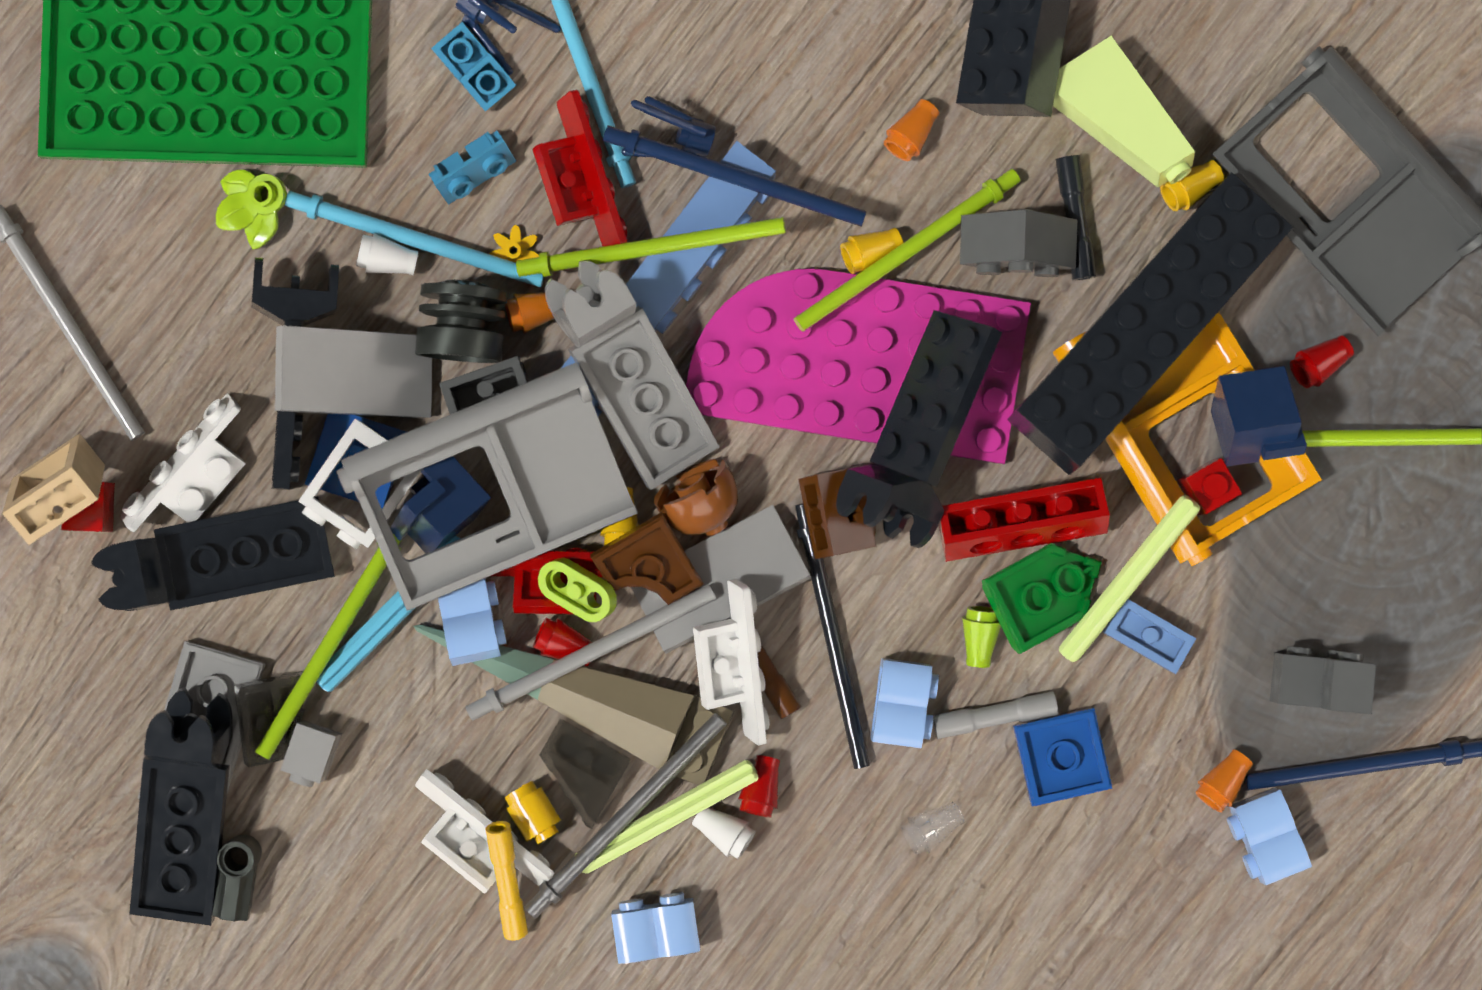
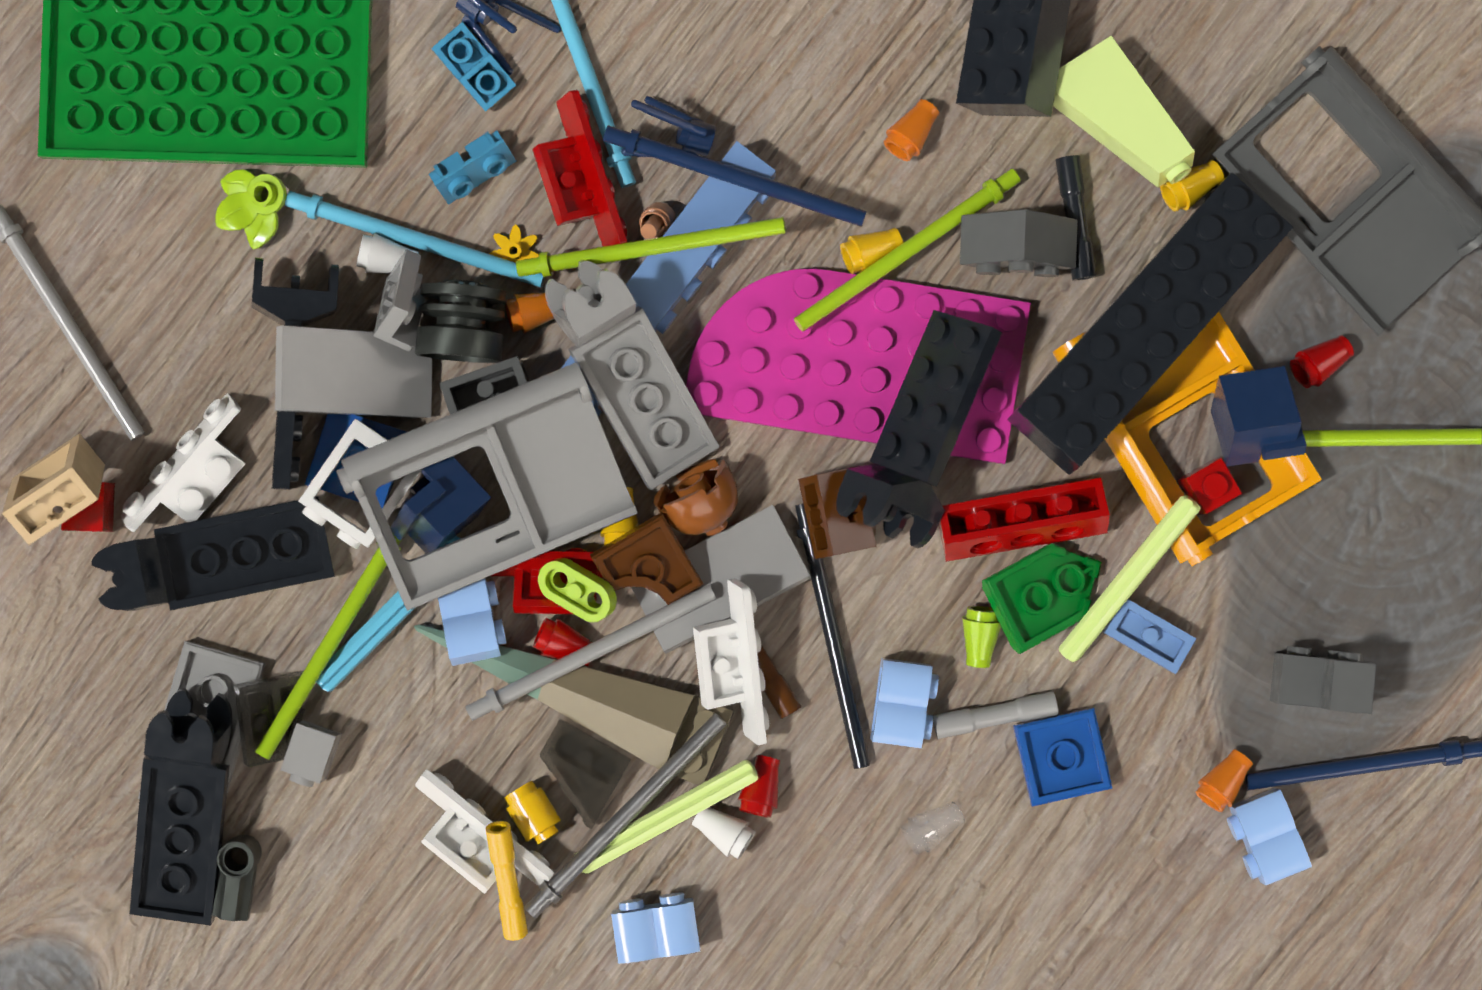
(400, 303): none -> light grey bracket
(656, 220): none -> nougat cylinder

